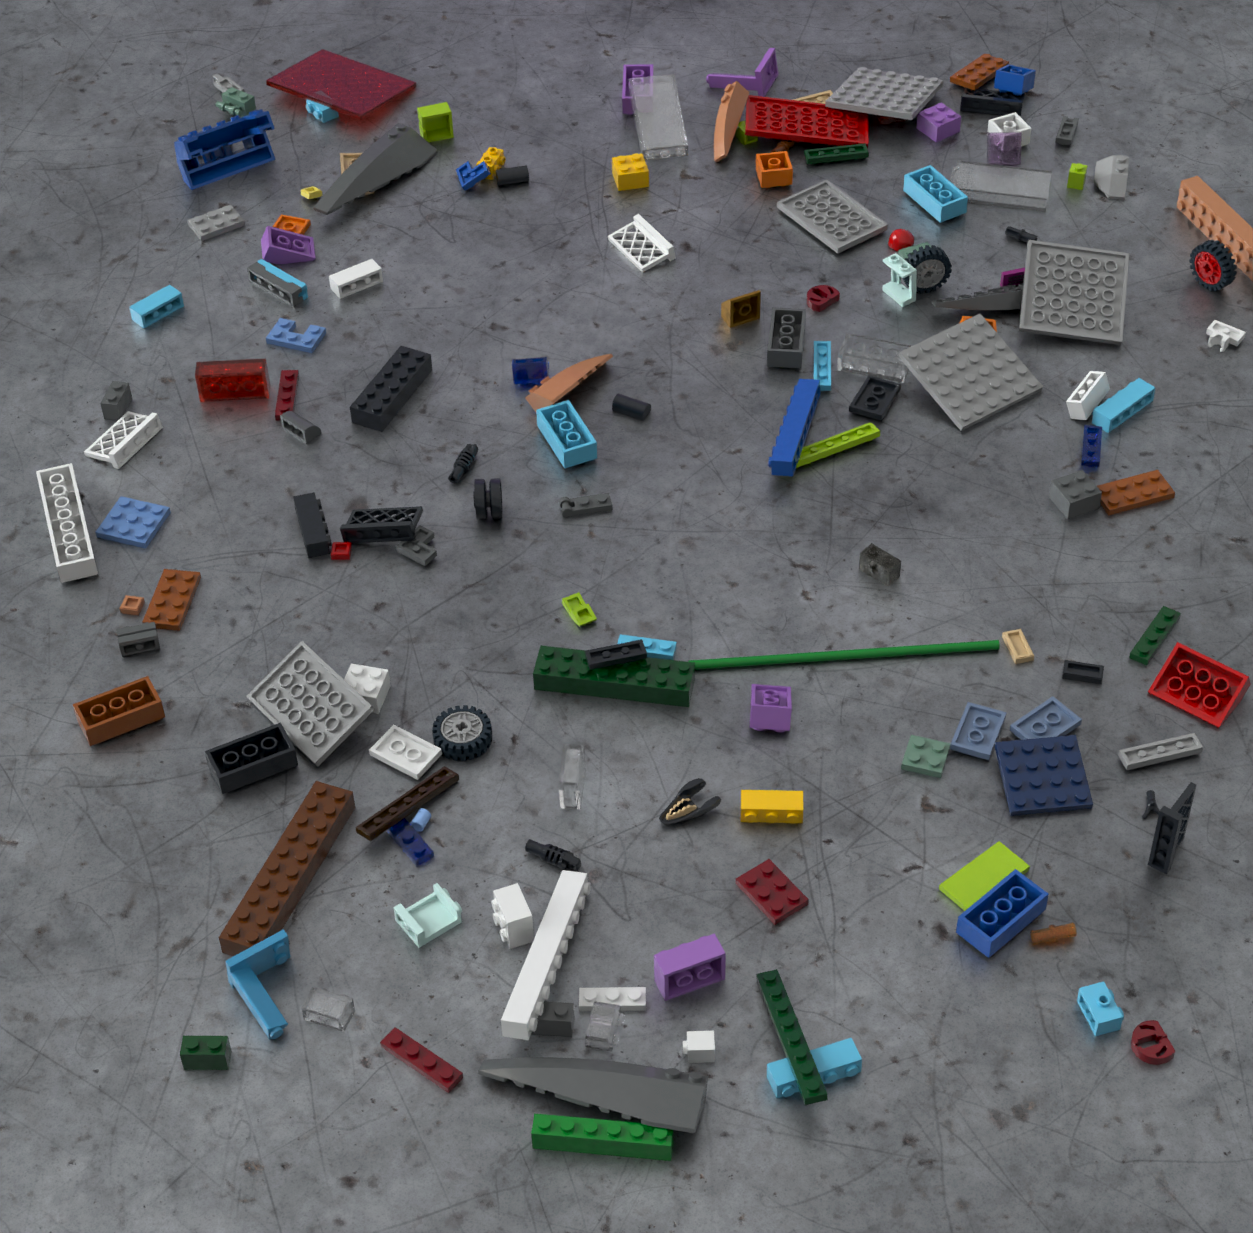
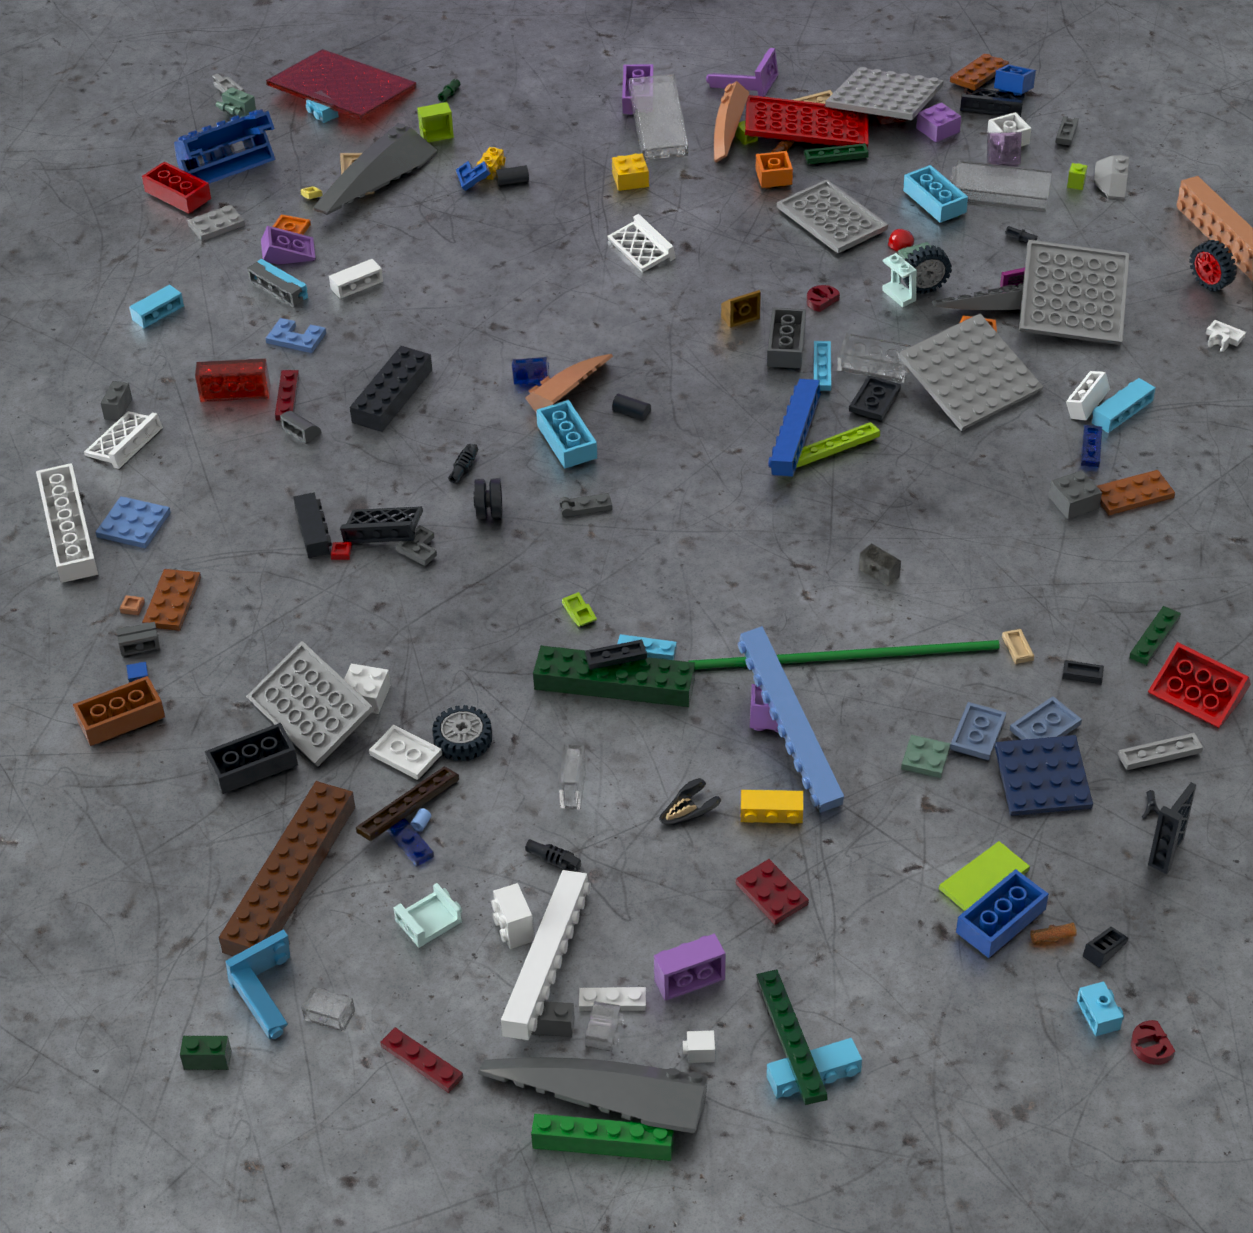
(137, 671): none -> blue tile
(176, 187): none -> red brick
(449, 90): none -> dark green pin
(791, 720): none -> medium blue brick
(1103, 948): none -> black slope

